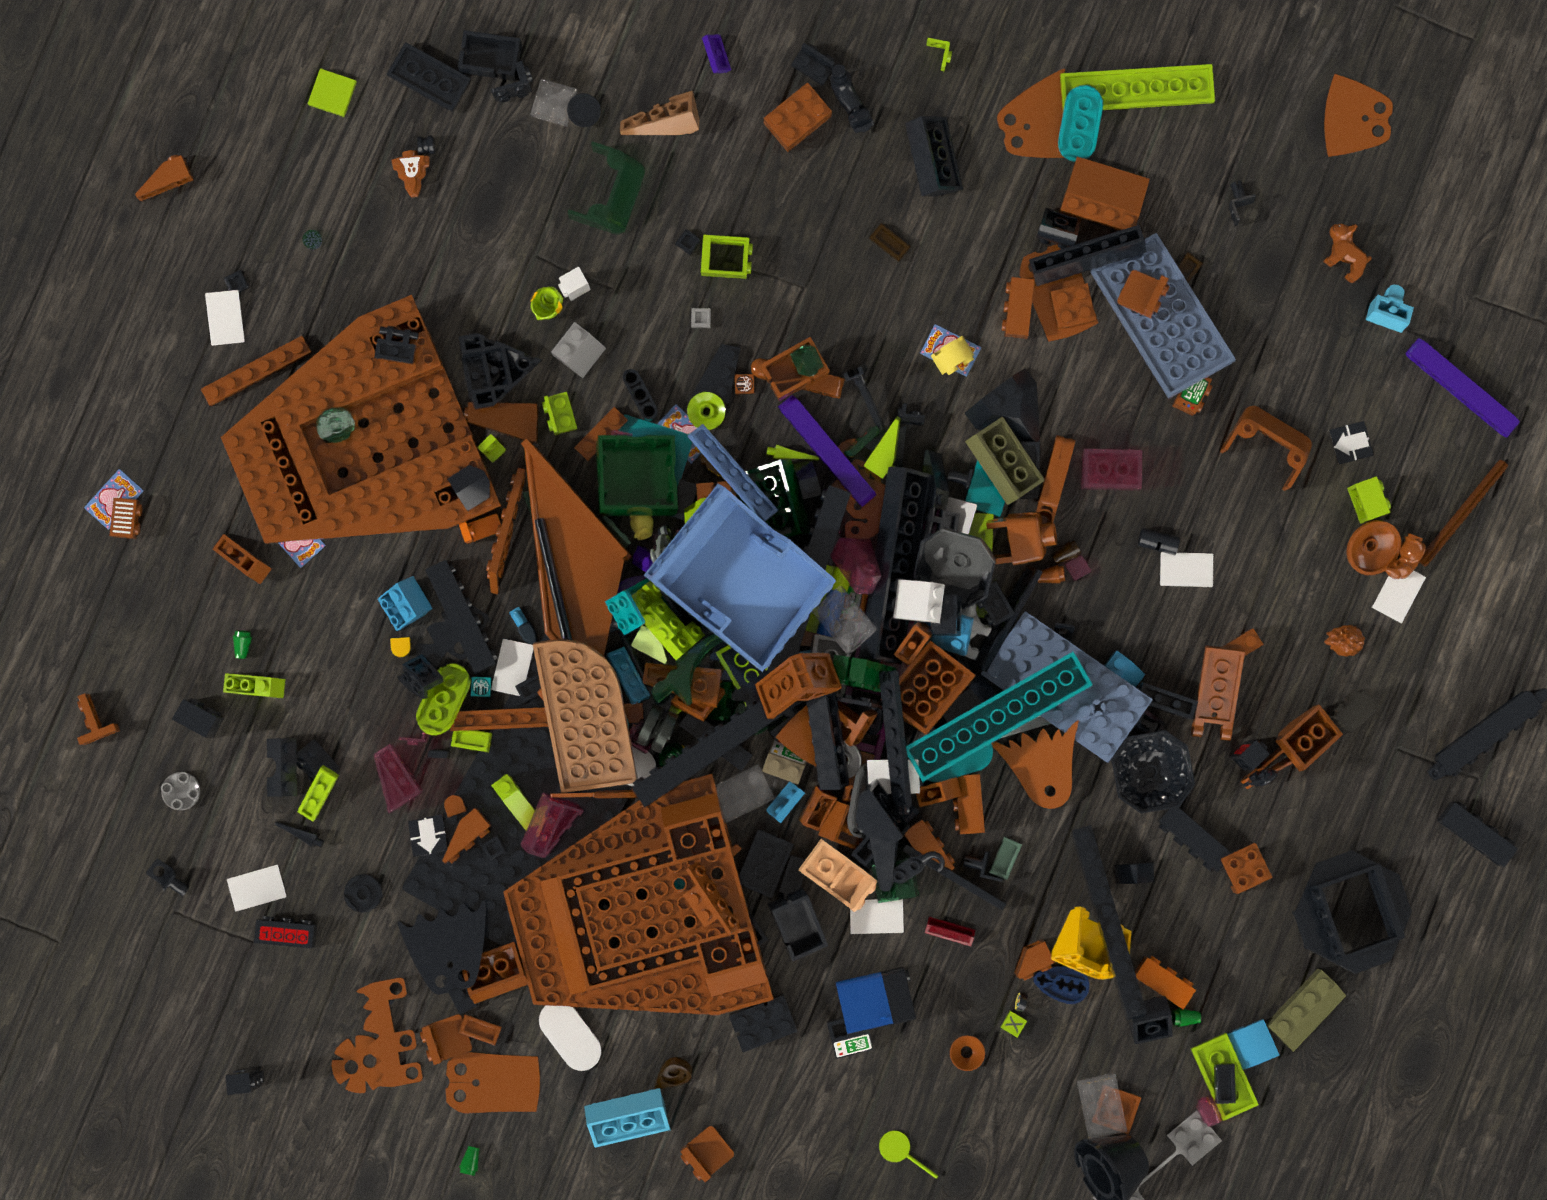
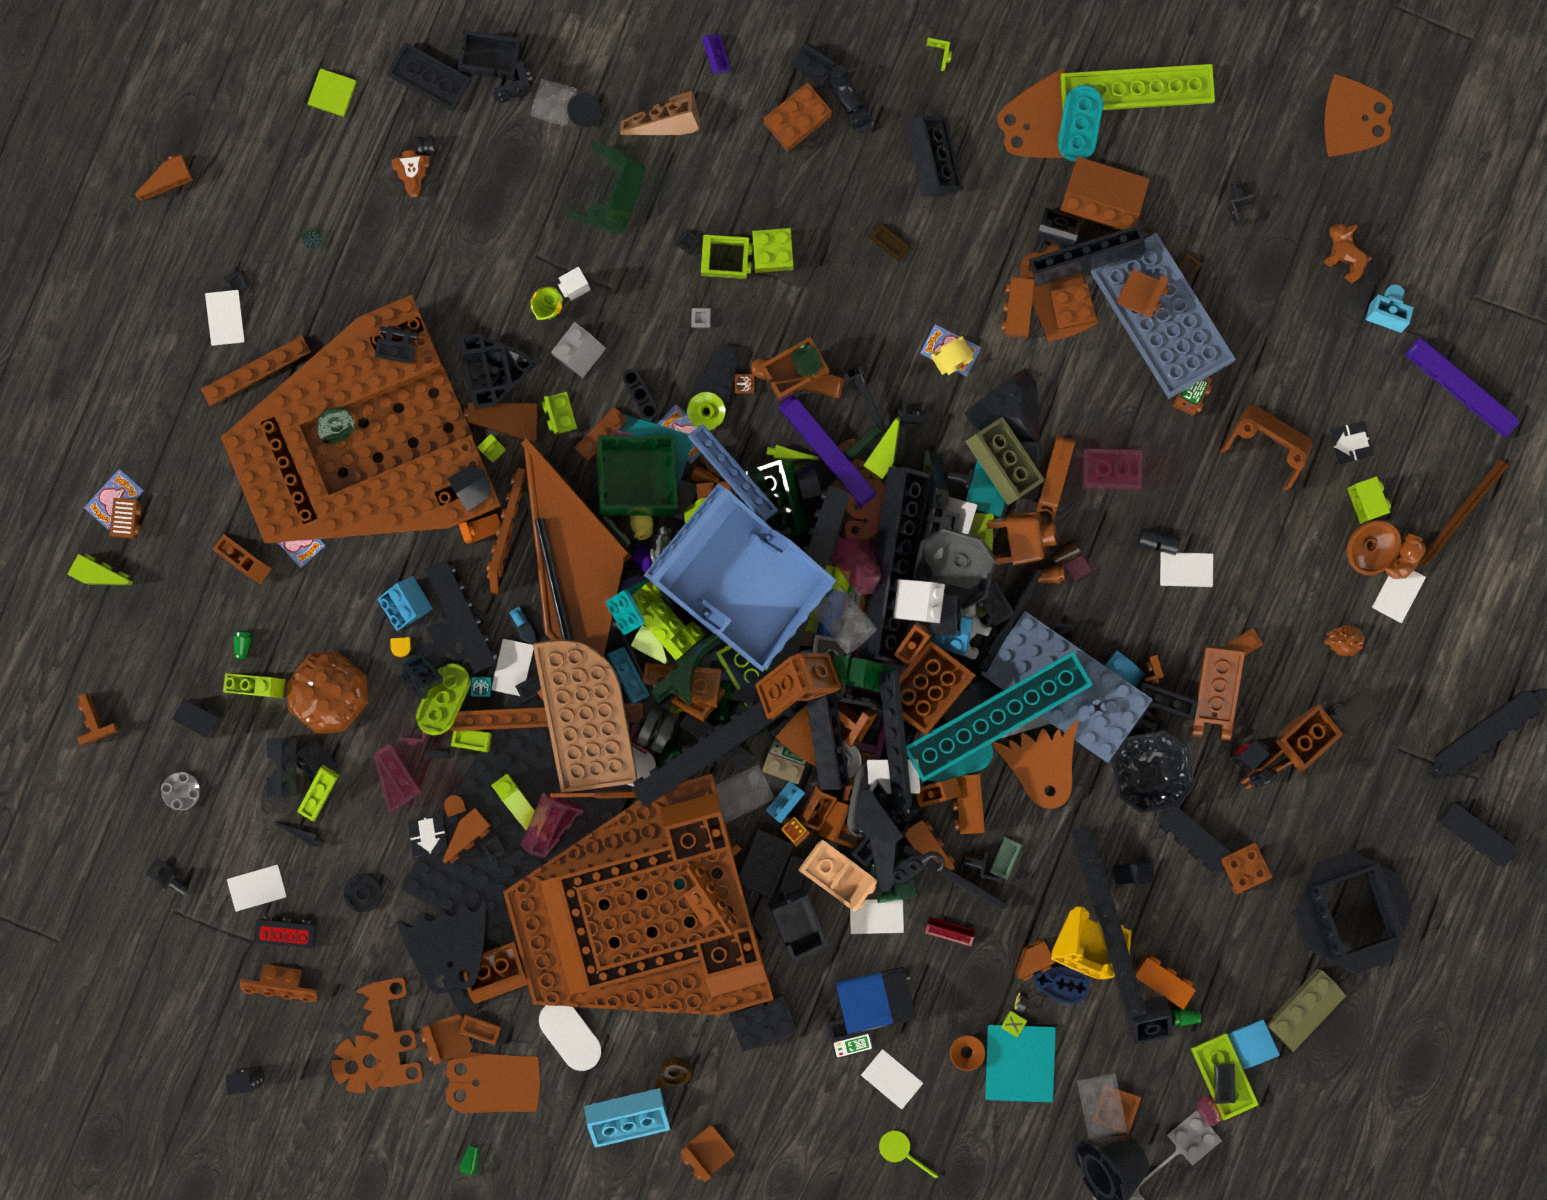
(92, 573): none -> lime slope
(279, 982): none -> dark orange bracket
(327, 692): none -> dark orange rock
(702, 475): none -> dark orange cone
(772, 250): none -> lime brick
(794, 830): none -> dark orange slope
(892, 1079): none -> white sticker
(1020, 1066): none -> teal sticker
(1153, 666): none -> dark orange bracket

